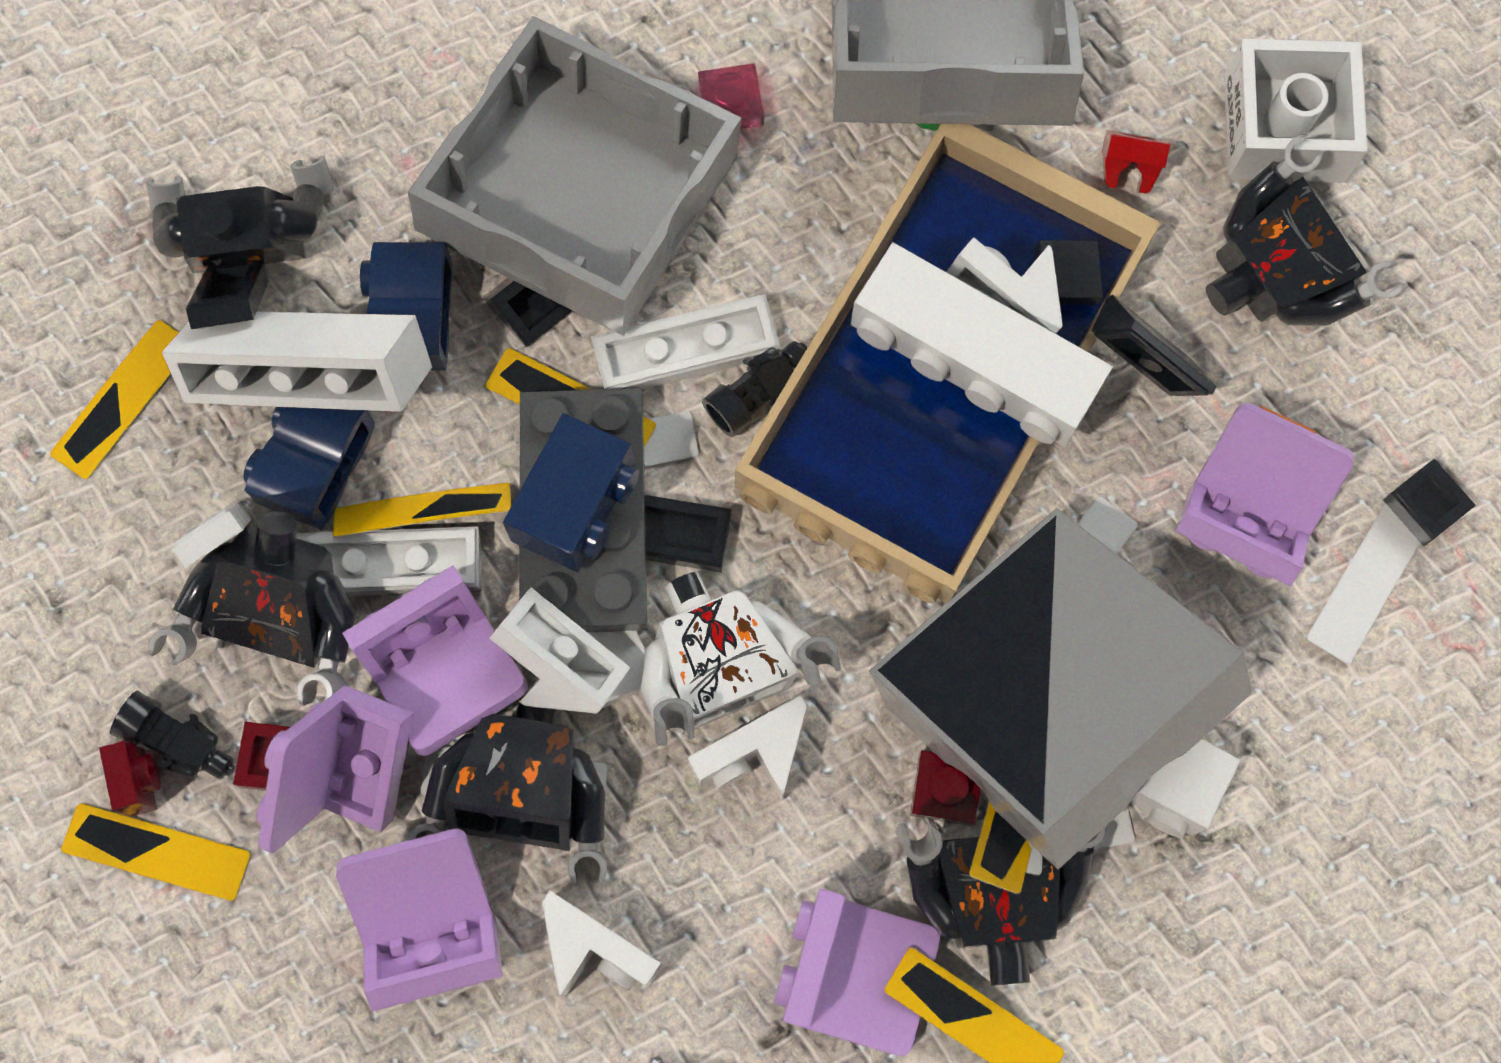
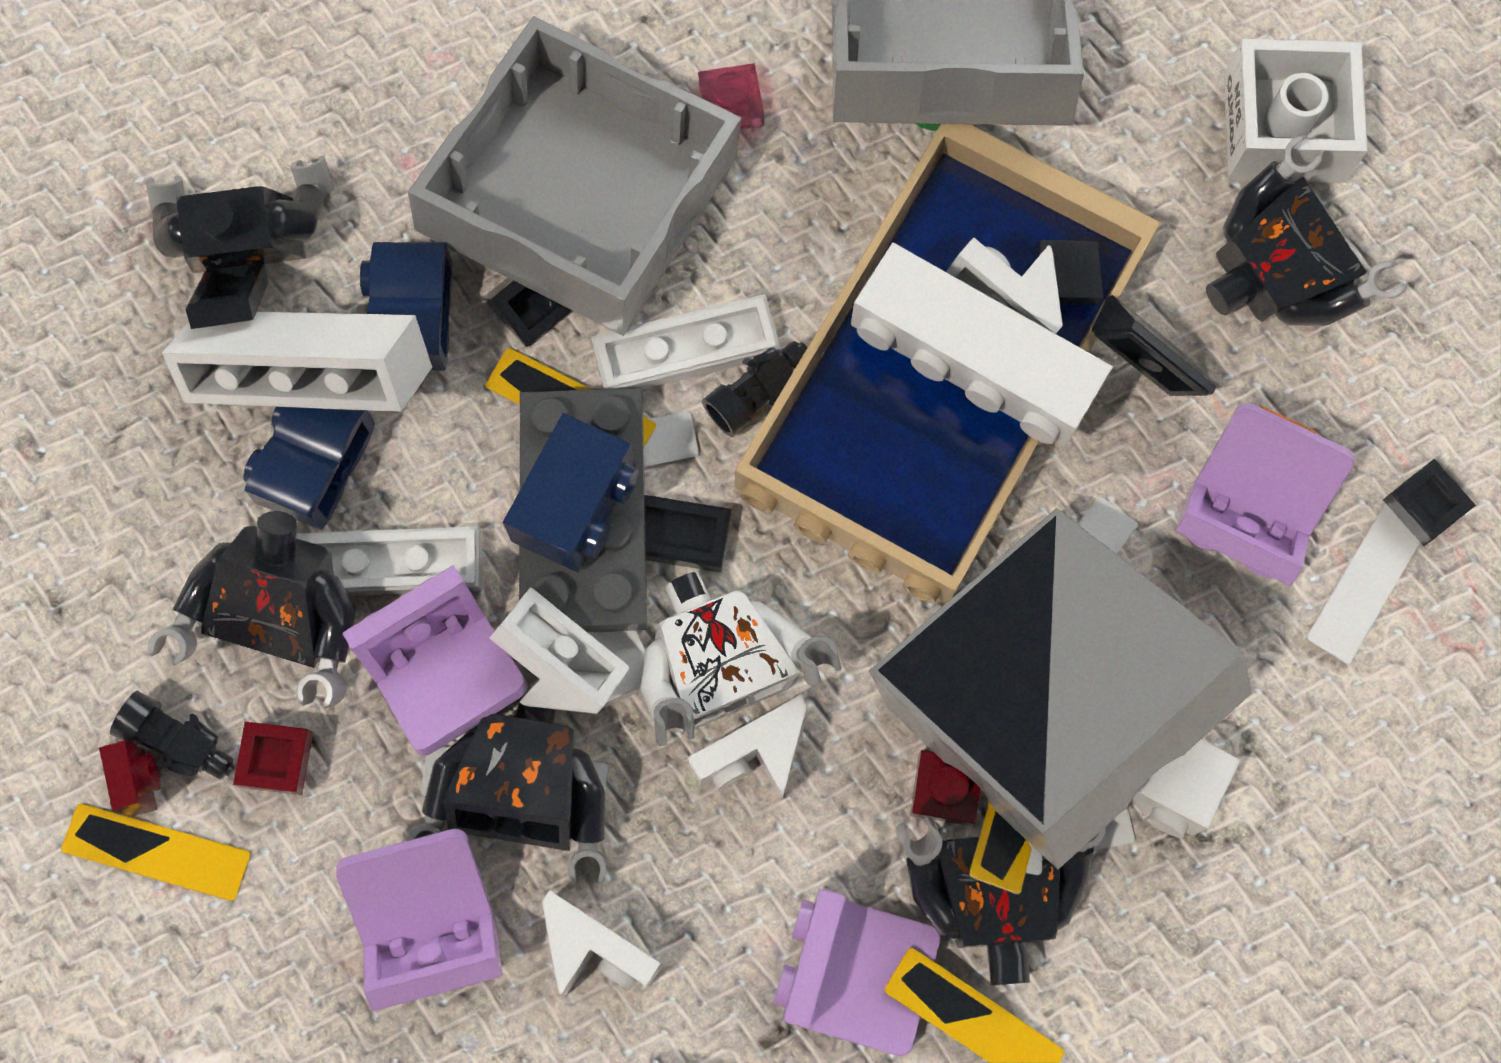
(116, 403): yellow sticker -> none
(211, 533): white tile -> none
(335, 759): lavender bracket -> none
(422, 508): yellow sticker -> none
(1146, 152): red tile -> none

